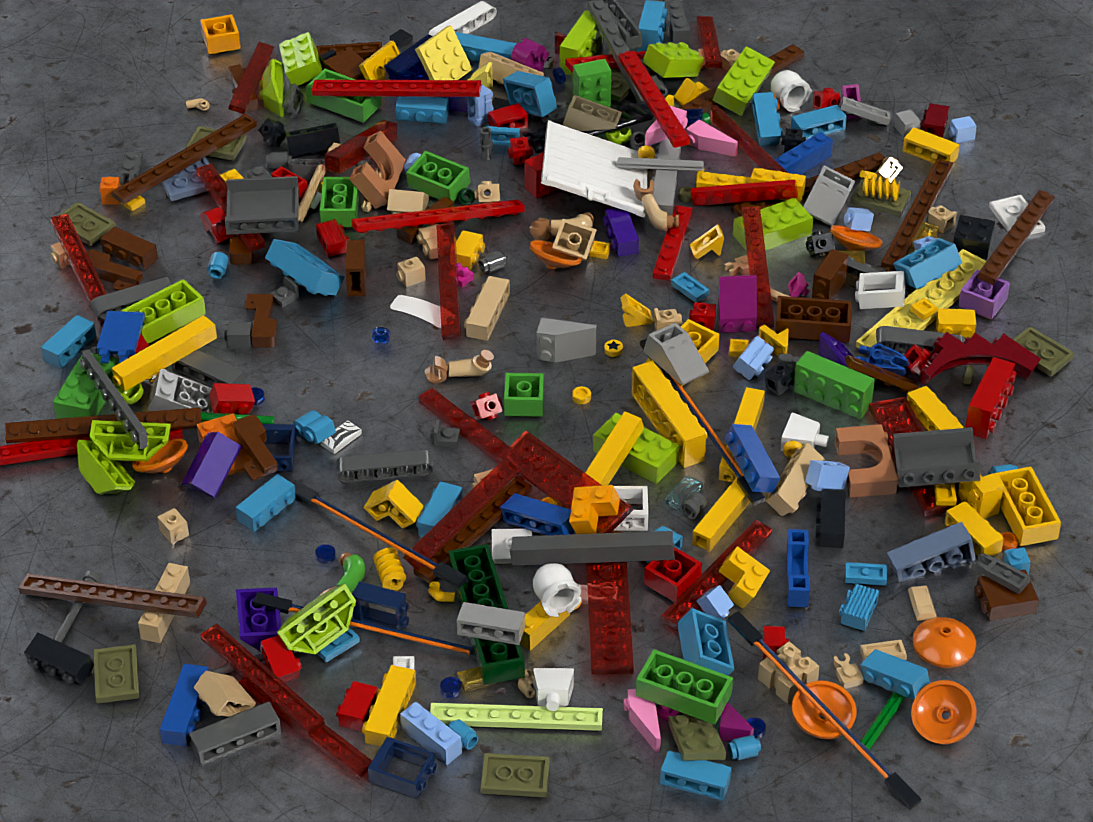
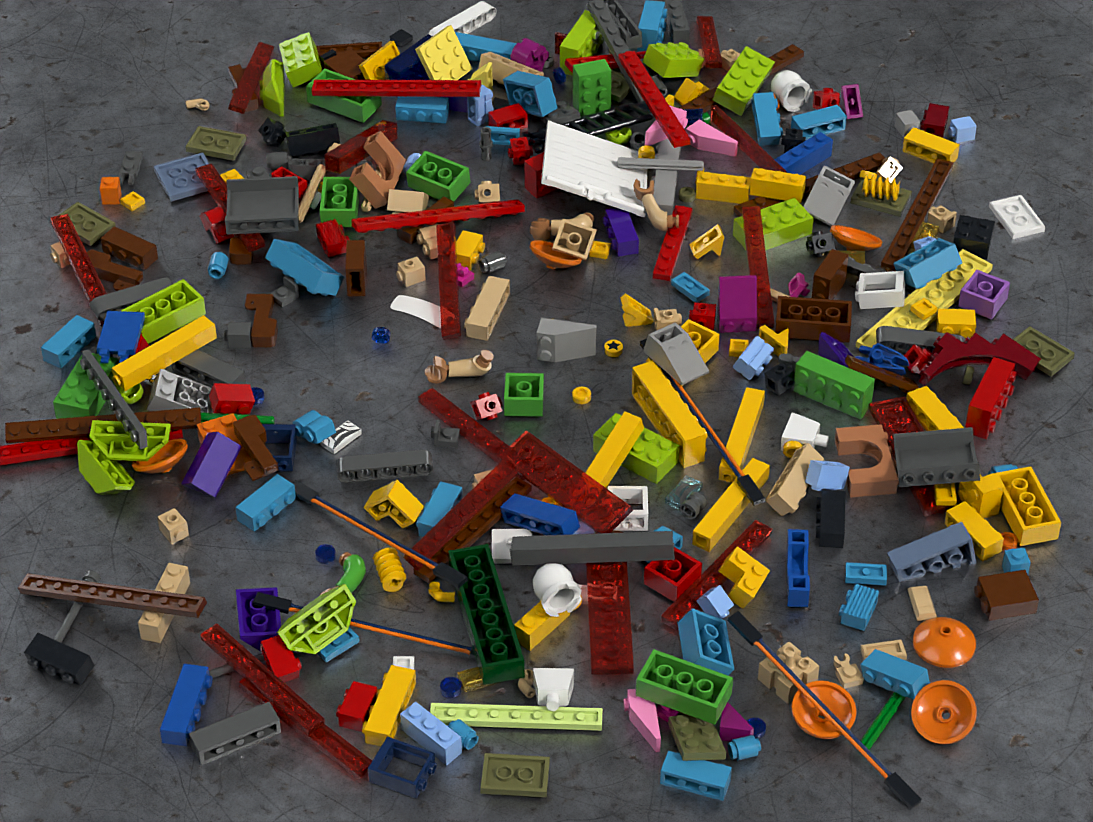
(116, 674): olive plate -> none
(184, 159): reddish brown plate -> none
(220, 34): light orange brick -> none
(223, 694): tan brick -> none
(292, 98): dark grey tile -> none
(368, 593): dark blue window -> none
(466, 191): dark green plate -> none
(491, 623): light grey brick -> none
(589, 115): dark tan slope -> none
(589, 504): light orange brick -> none
(740, 265): tan plate -> none
(744, 192): red plate -> none
(752, 458): blue brick -> none
(774, 638): red brick -> none
(858, 219): light blue brick -> none
(865, 111): light grey plate -> none
(1001, 572): dark grey hinge -> none
(1015, 237): reddish brown plate -> none

